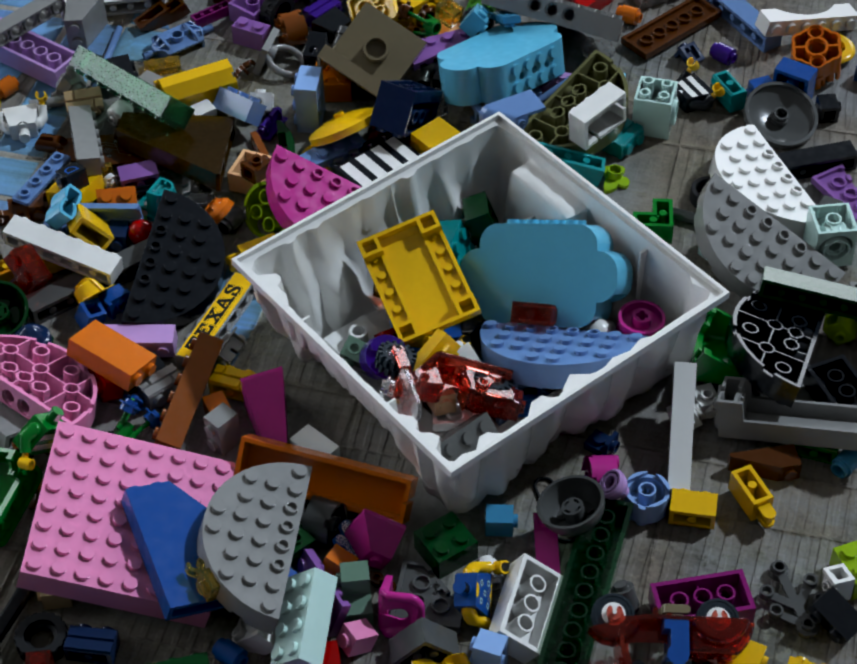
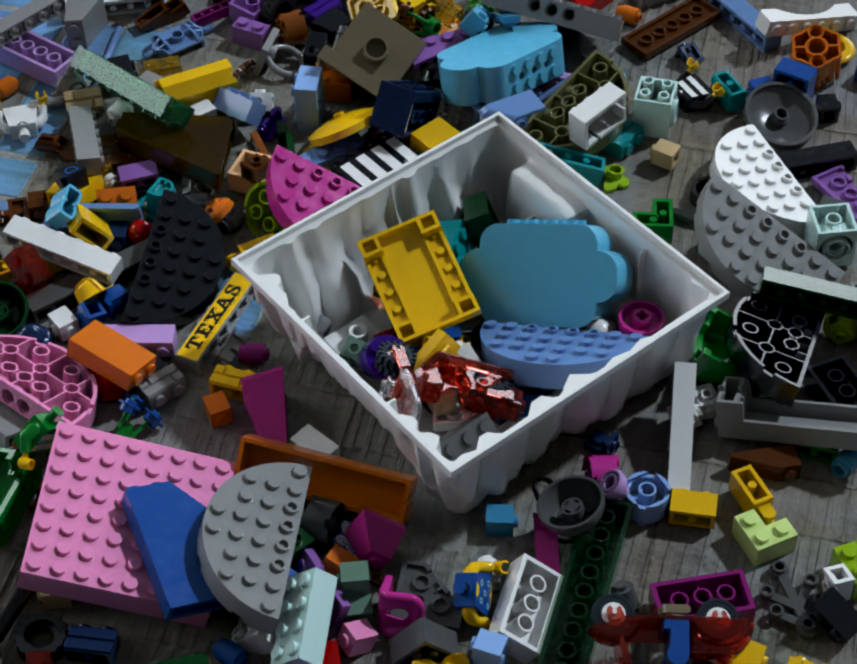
(41, 179): medium blue bracket -> none
(63, 323): none -> white brick
(188, 391): dark orange brick -> none
(206, 582): clear yellow plate -> none
(222, 429): light grey brick -> none
(253, 353): none -> magenta brick
(324, 326): none -> dark grey slope
(445, 544): dark green brick -> none
(533, 313): clear red brick -> none
(665, 154): none -> tan brick
(723, 53): dark purple brick -> none
(763, 541): none -> yellowish green brick

